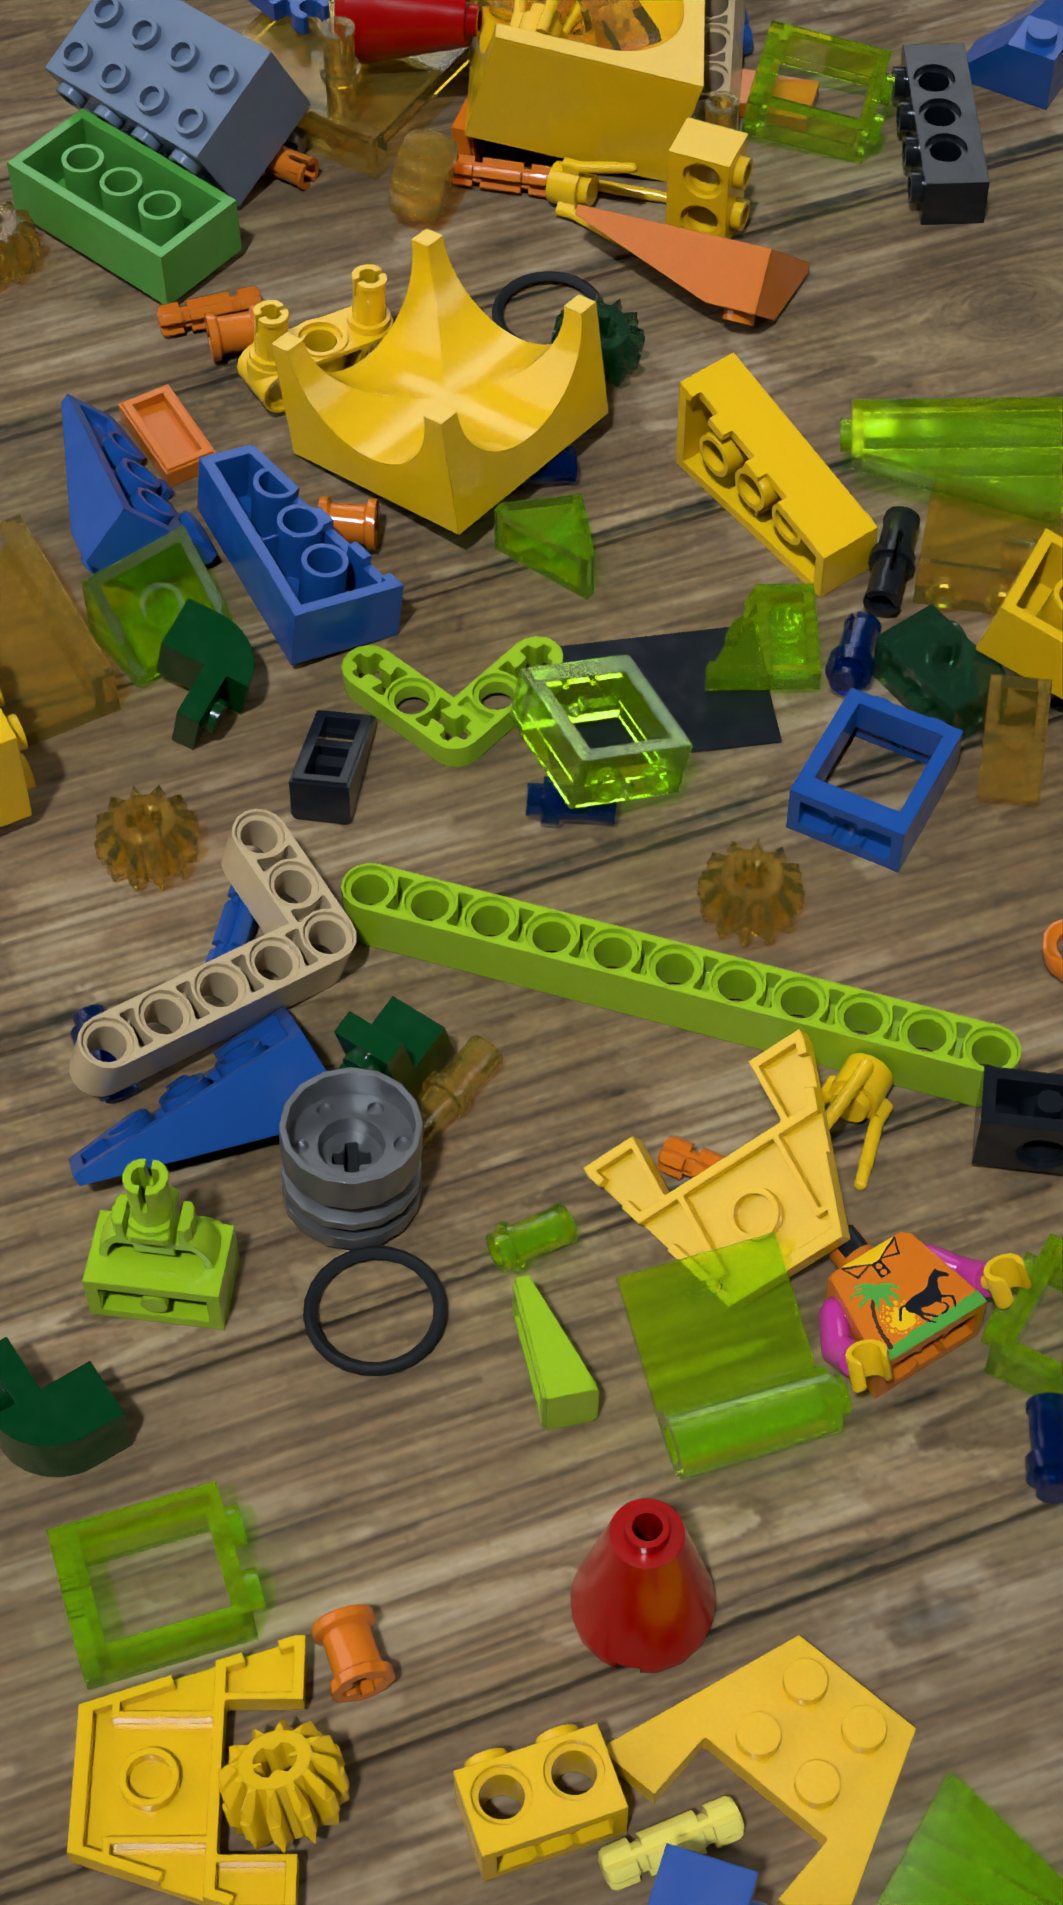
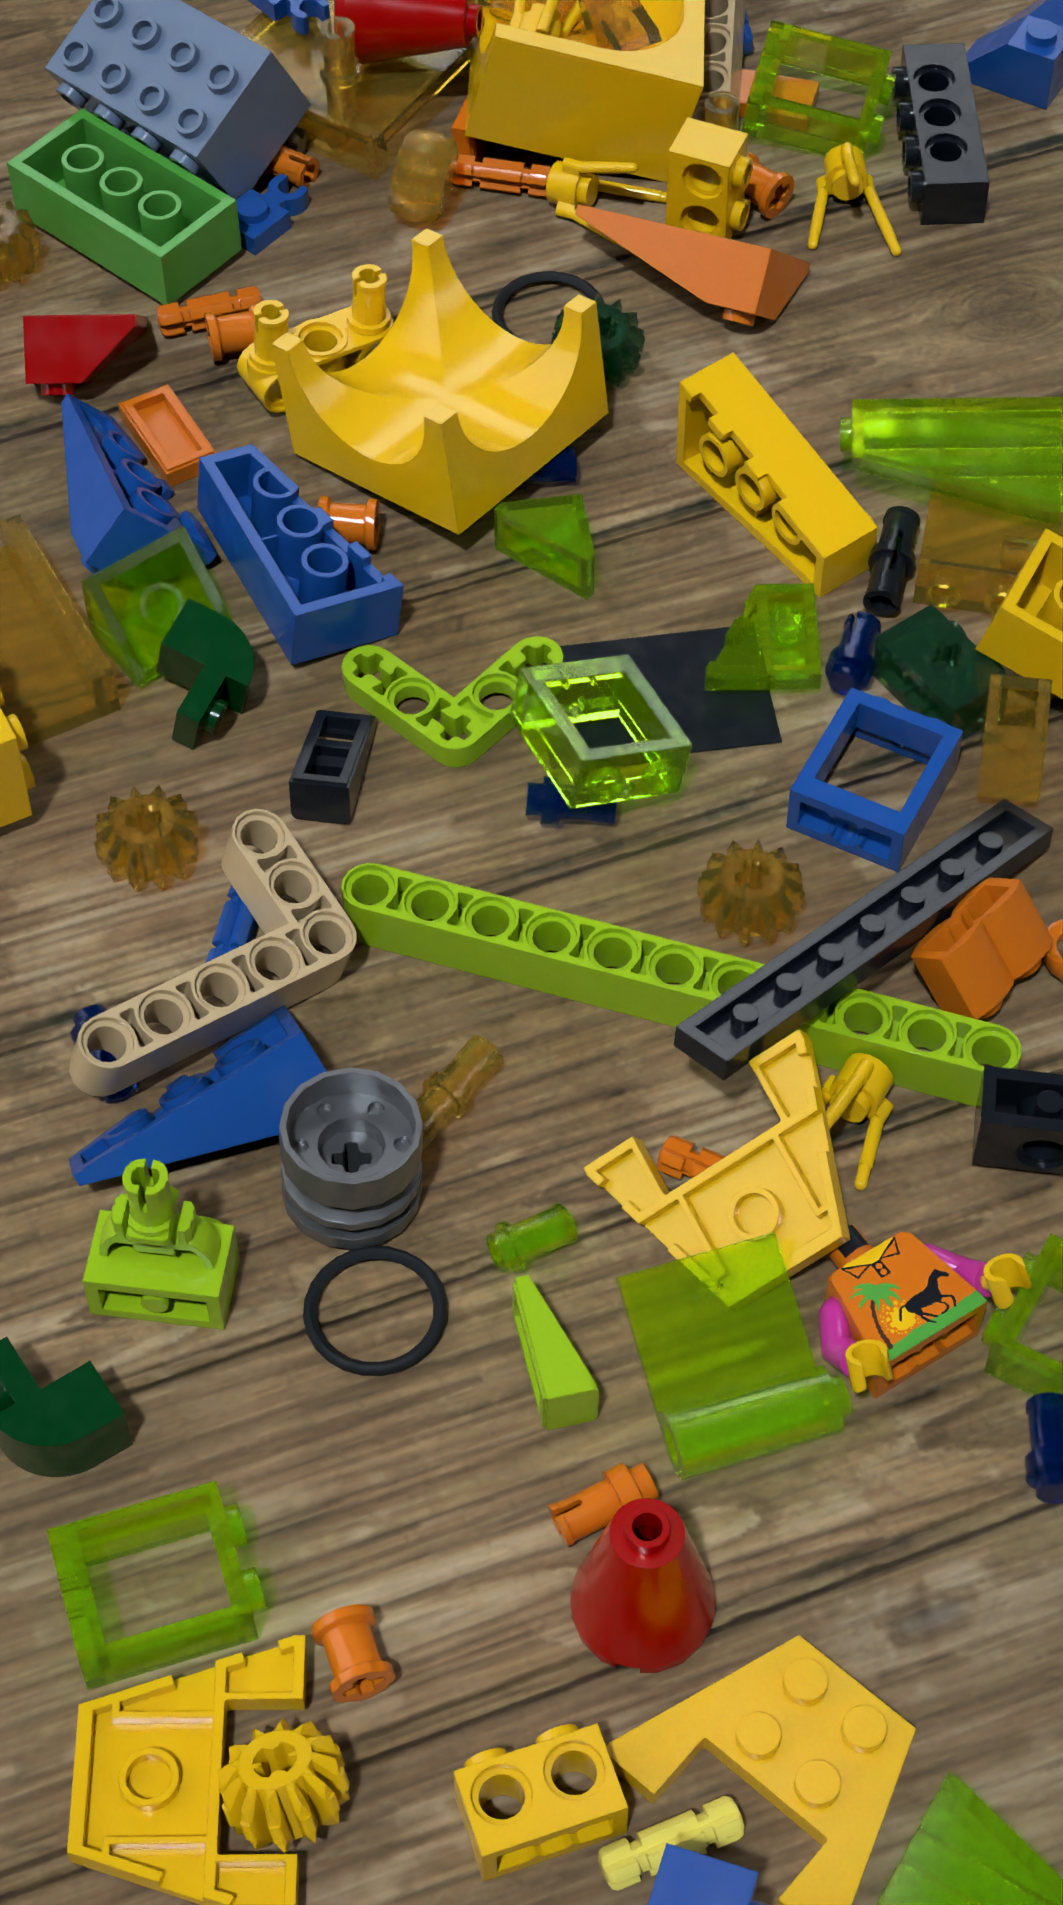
(75, 347): none -> red slope
(268, 215): none -> blue plate
(397, 1044): dark green brick -> none
(597, 1504): none -> orange animal
(768, 189): none -> orange bush
(847, 179): none -> yellow plant
(858, 940): none -> black plate
(983, 948): none -> orange brick

